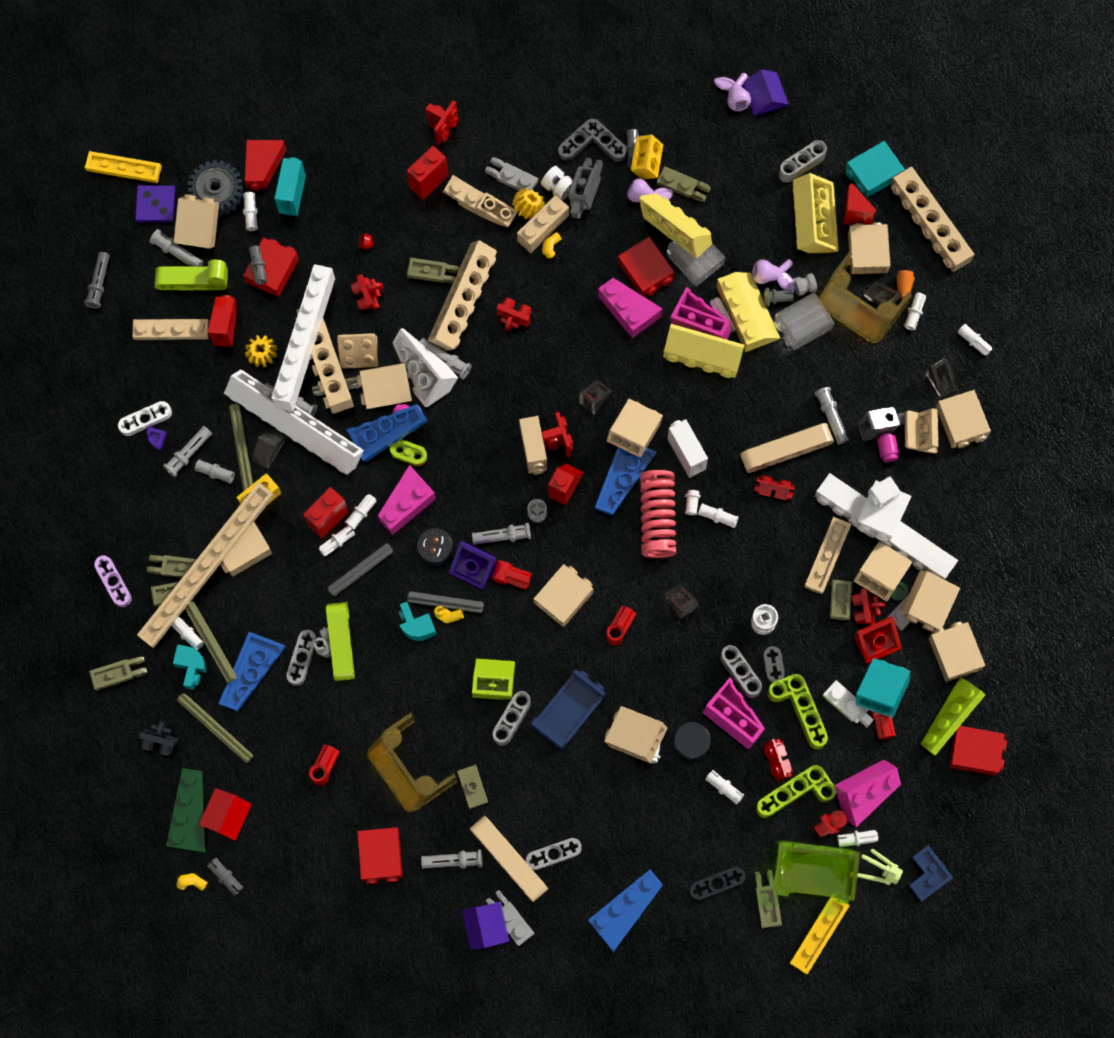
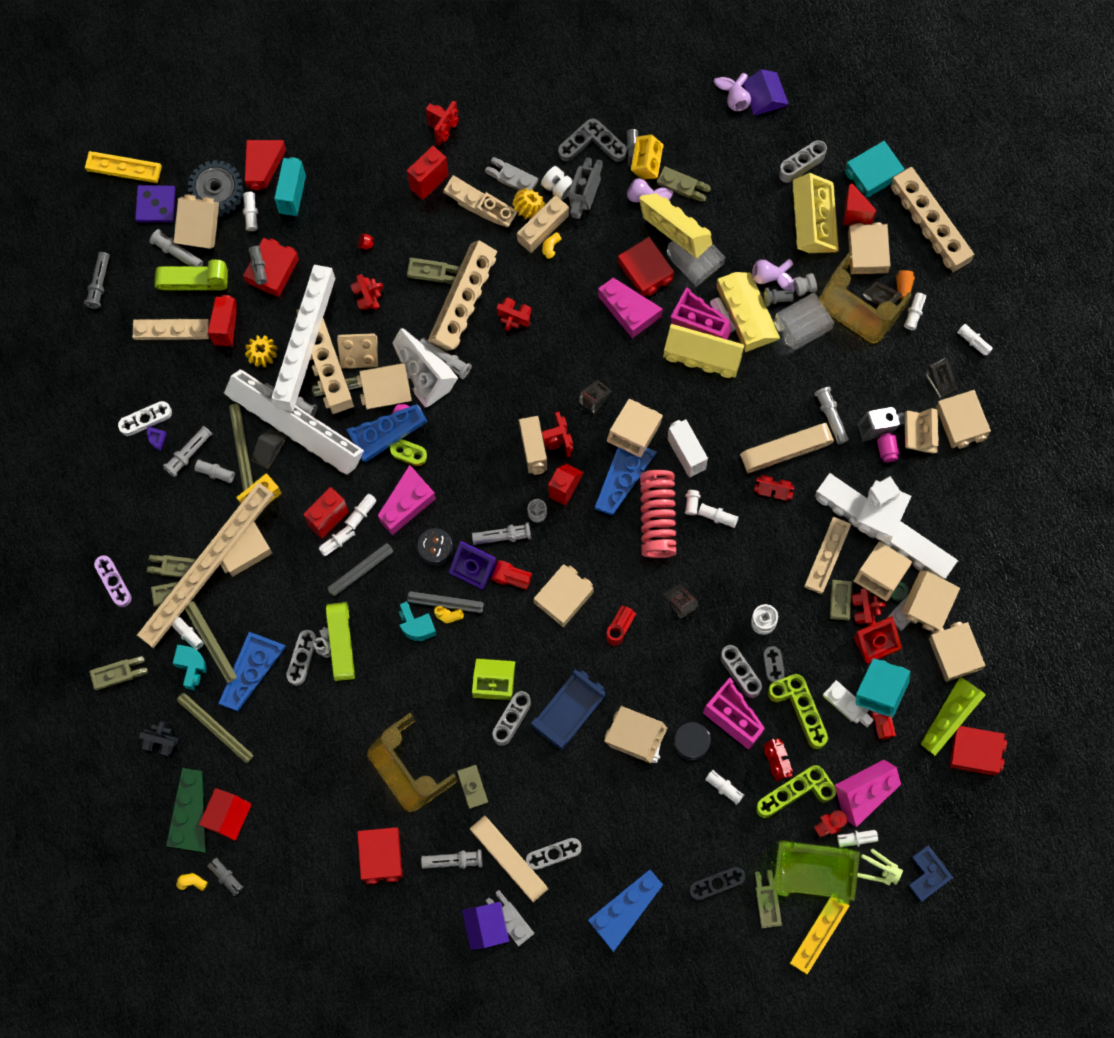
(324, 763): red piece -> none

